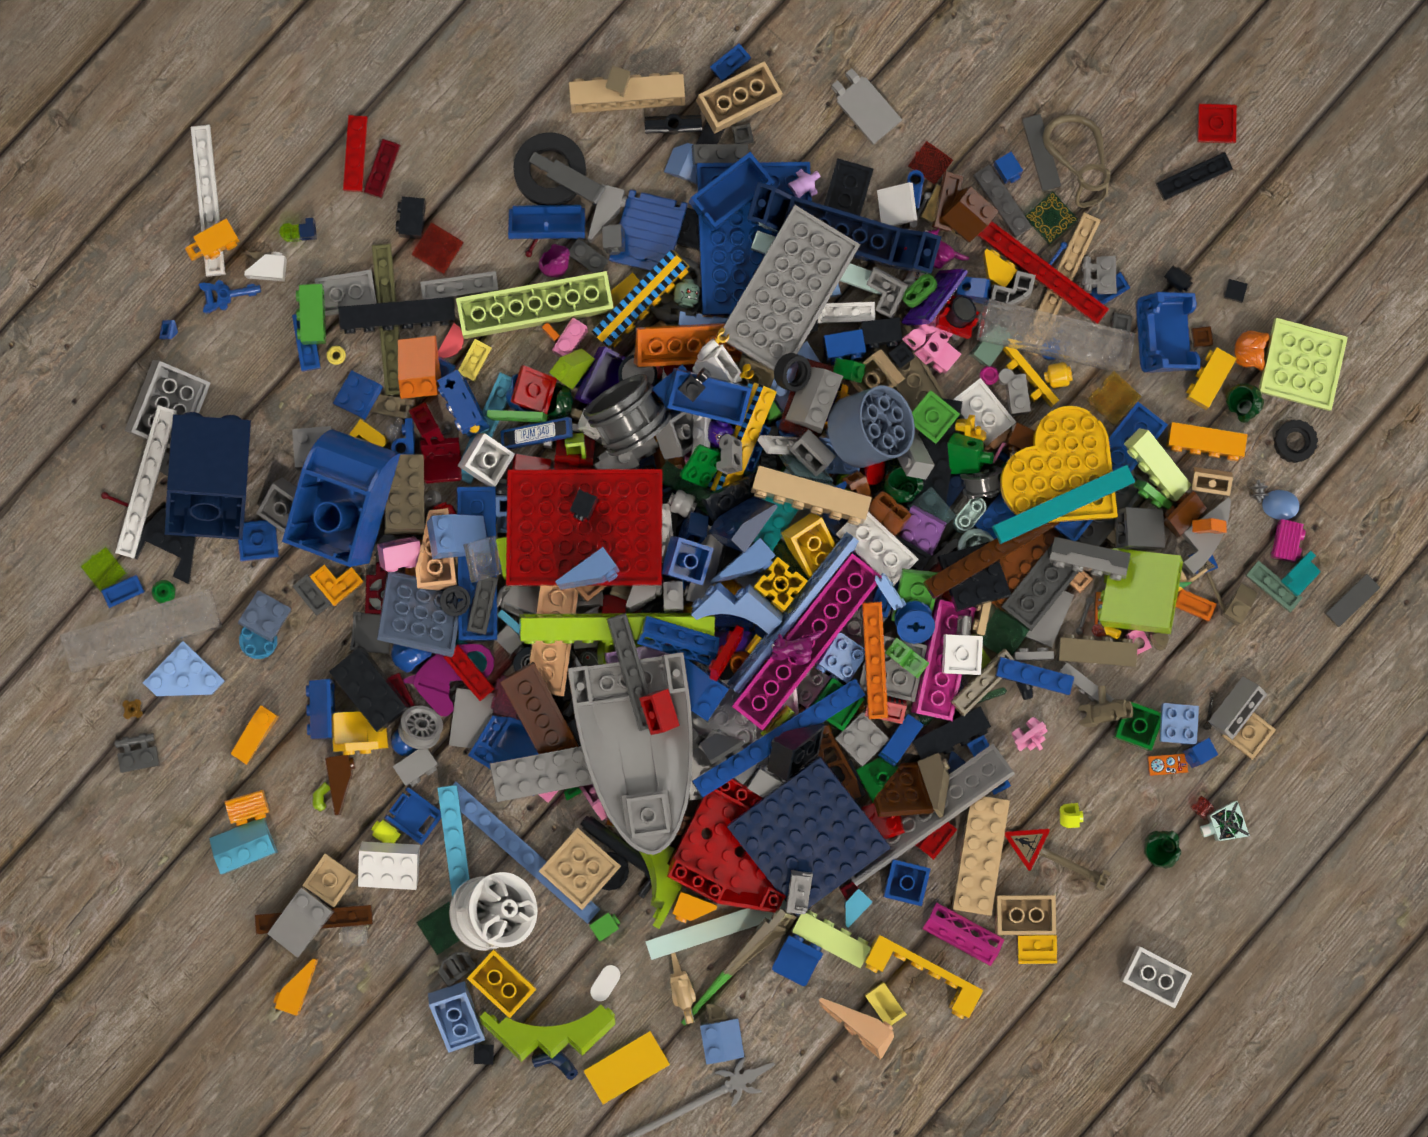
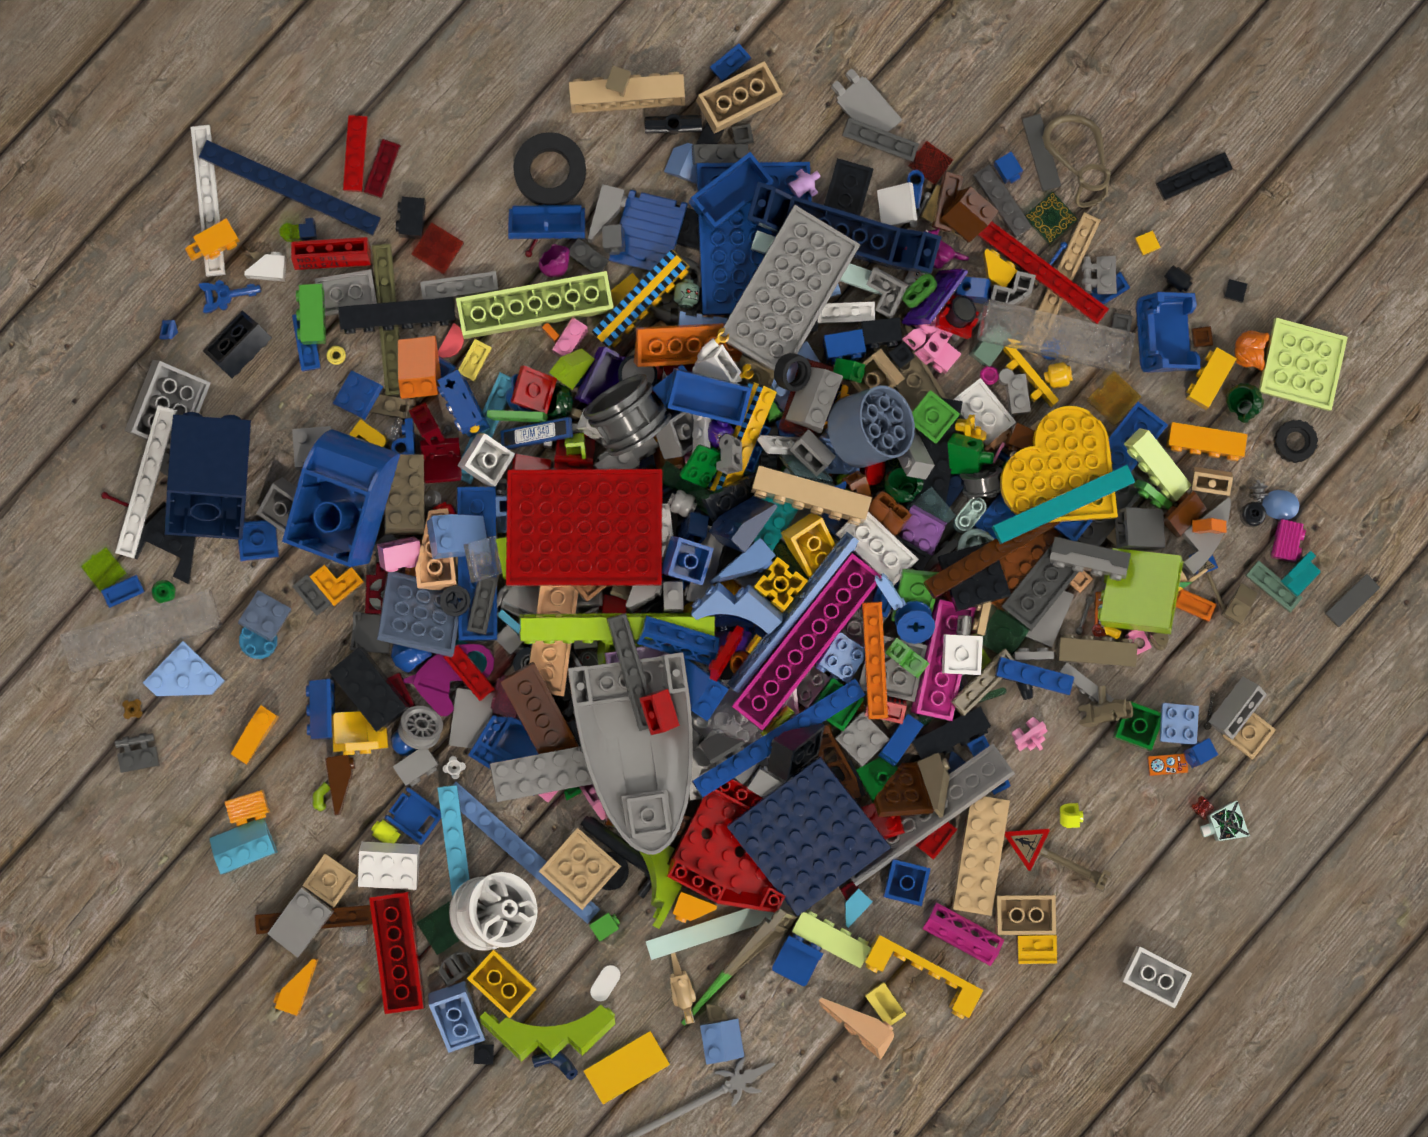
(237, 344): none -> black slope
(289, 188): none -> dark blue plate
(331, 253): none -> red brick
(397, 953): none -> red brick
(454, 762): none -> white plate
(569, 178): dark grey piece -> none
(583, 505): black brick -> none
(591, 571): medium blue slope -> none
(693, 386): black plate -> none
(797, 649): magenta animal -> none
(799, 892): light grey hinge -> none
(880, 139): none -> dark grey plate
(1147, 243): none -> yellow tile
(1162, 848): dark green hair -> none
(1216, 123): red plate -> none
(1247, 517): none -> black head

